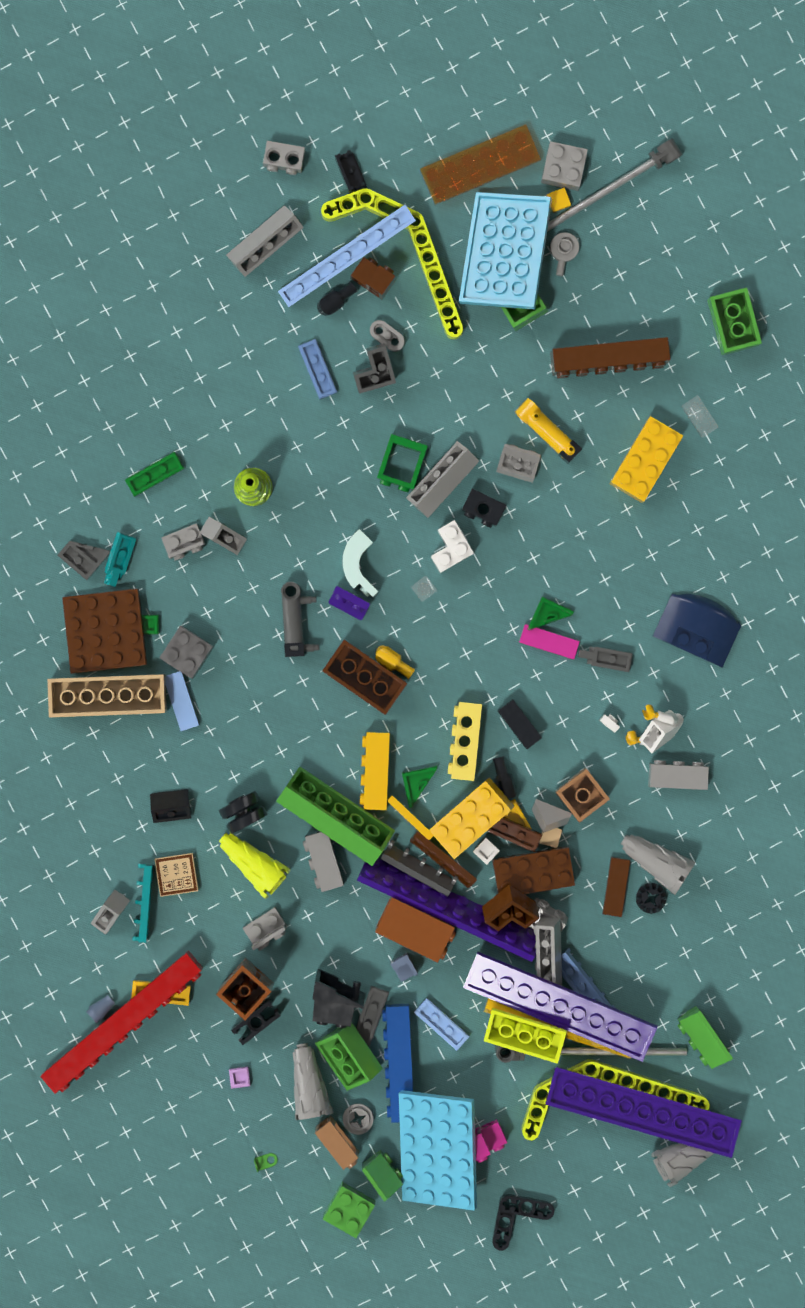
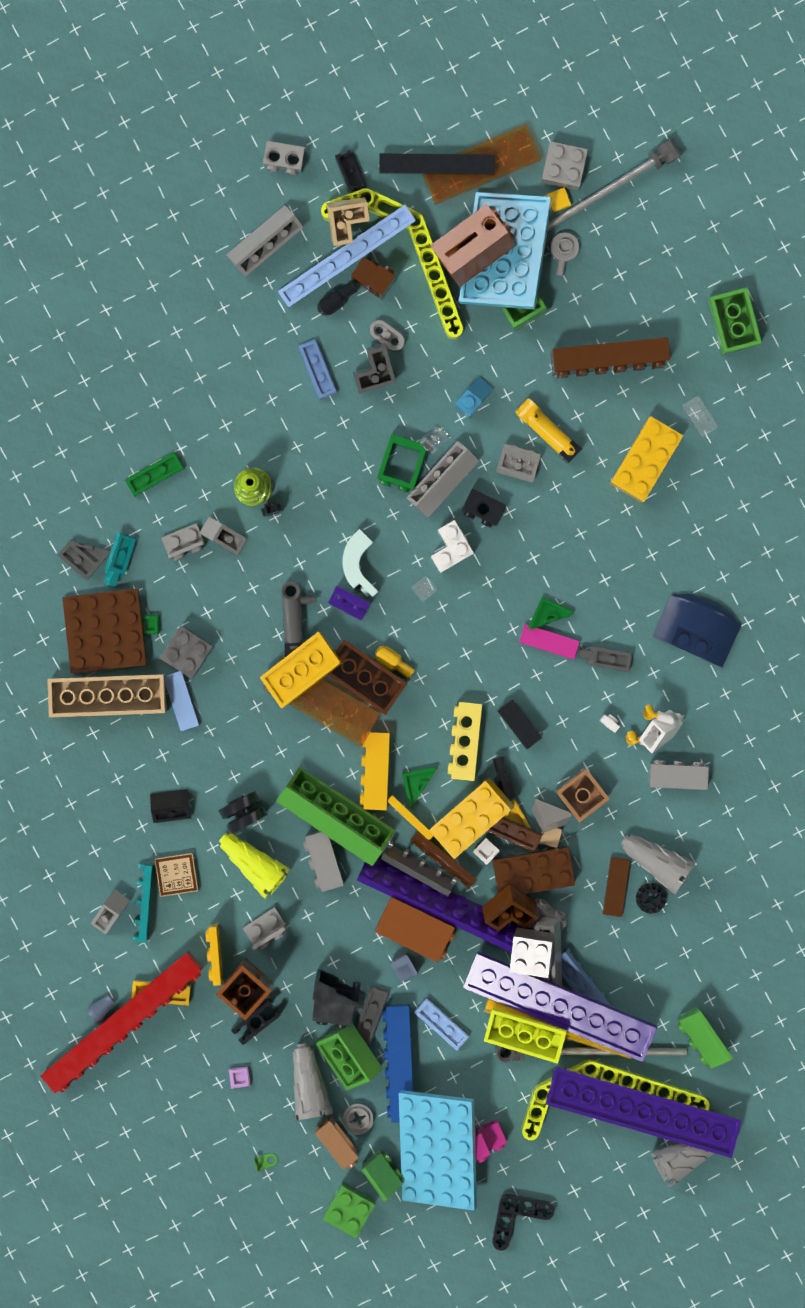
(214, 954): none -> yellow plate
(271, 509): none -> black plate
(301, 670): none -> yellow plate
(337, 711): none -> clear orange plate
(342, 215): none -> tan brick
(434, 439): none -> clear plate
(437, 164): none -> black tile
(473, 397): none -> dark azure slope
(474, 244): none -> brick
(532, 952): none -> brick

